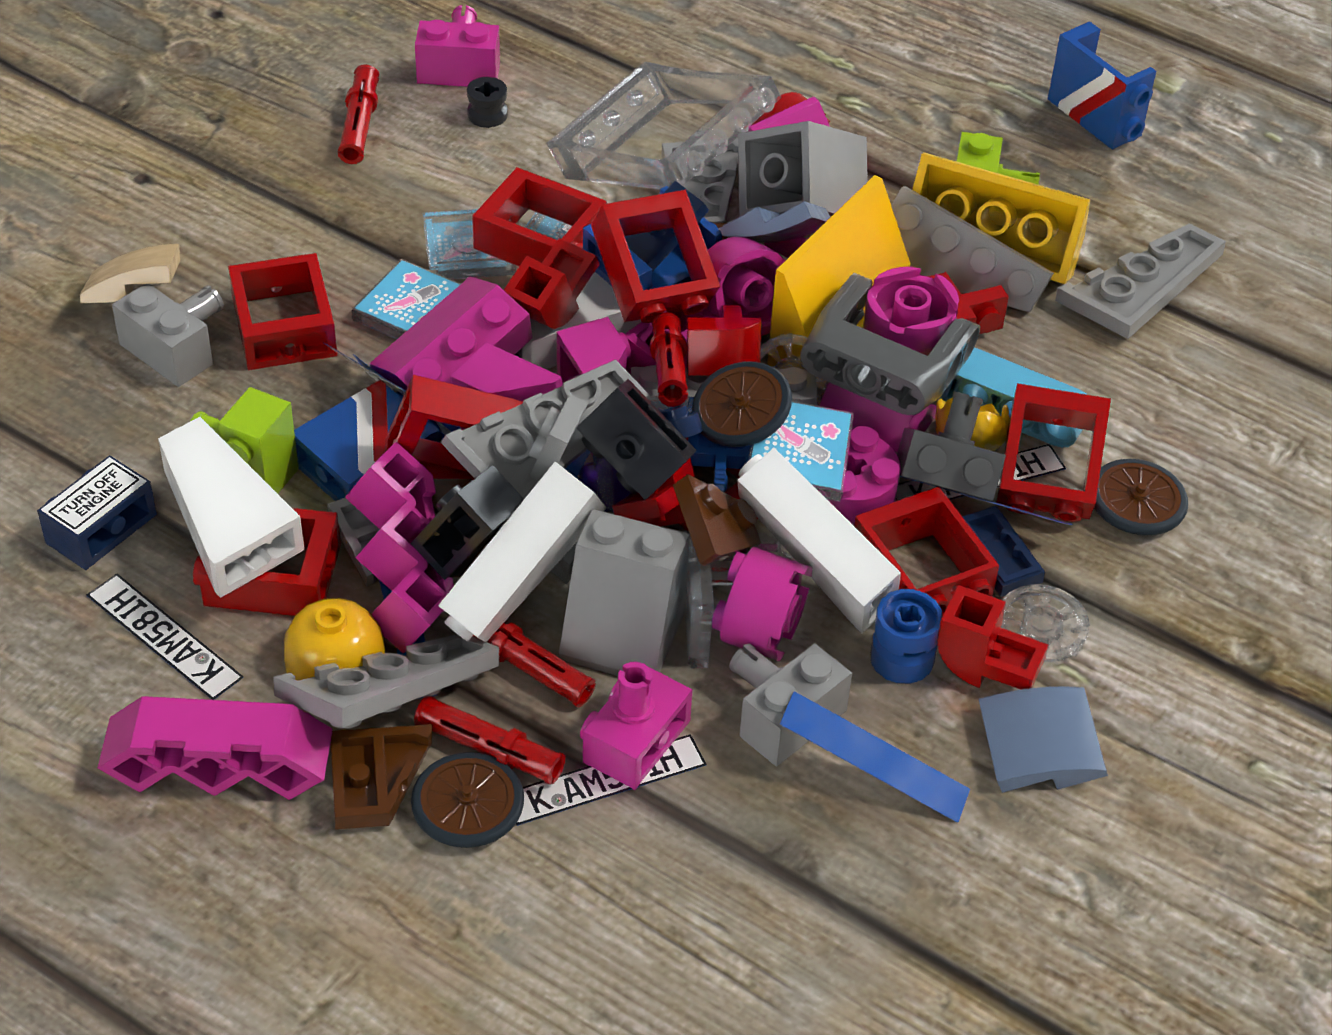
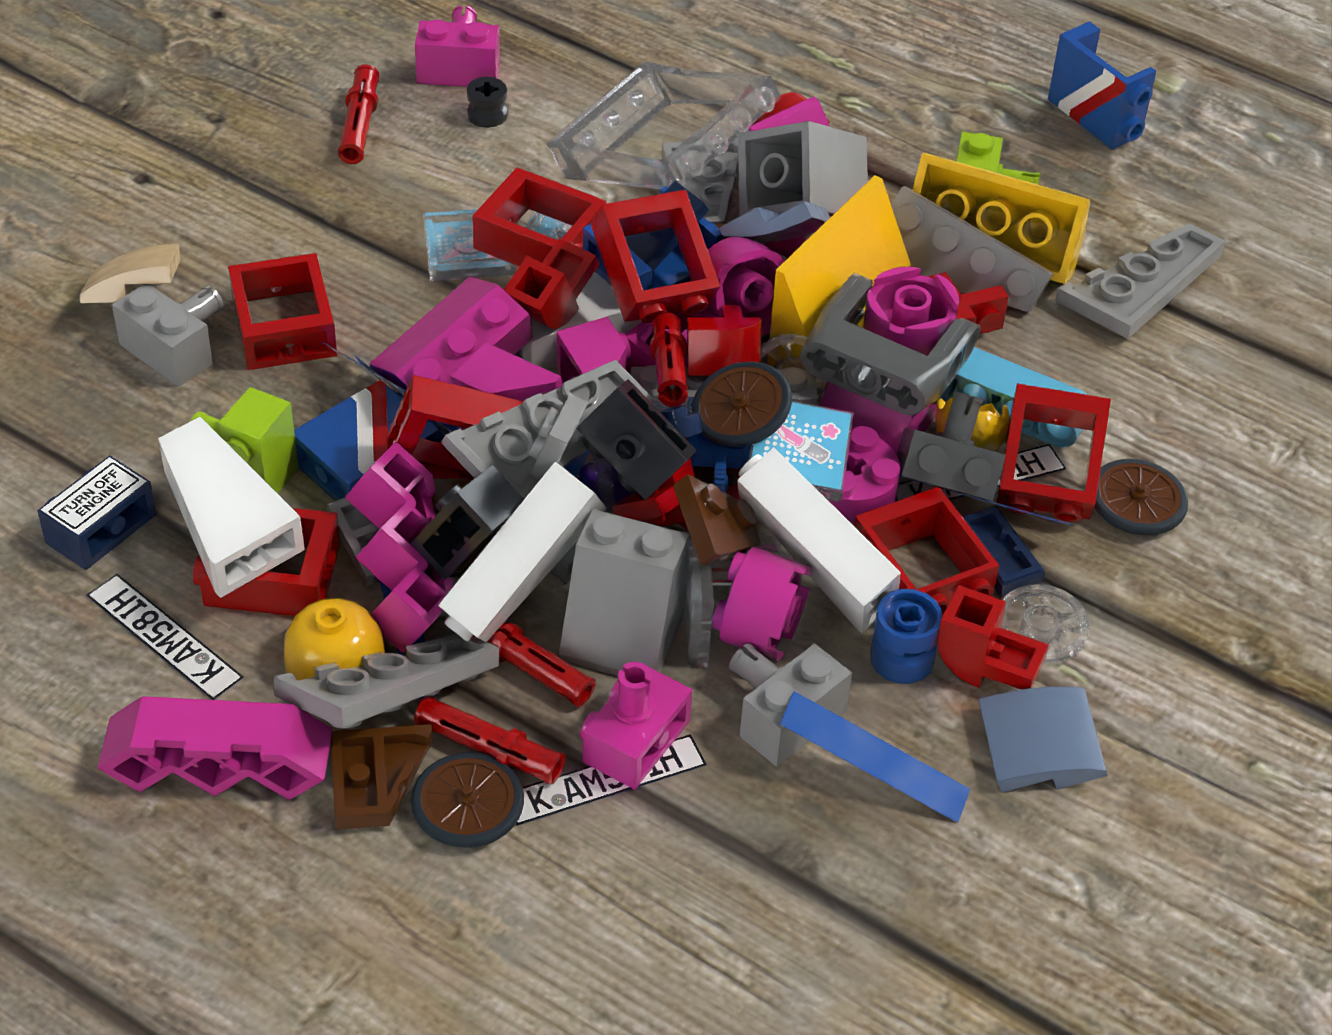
(402, 299): tile -> none

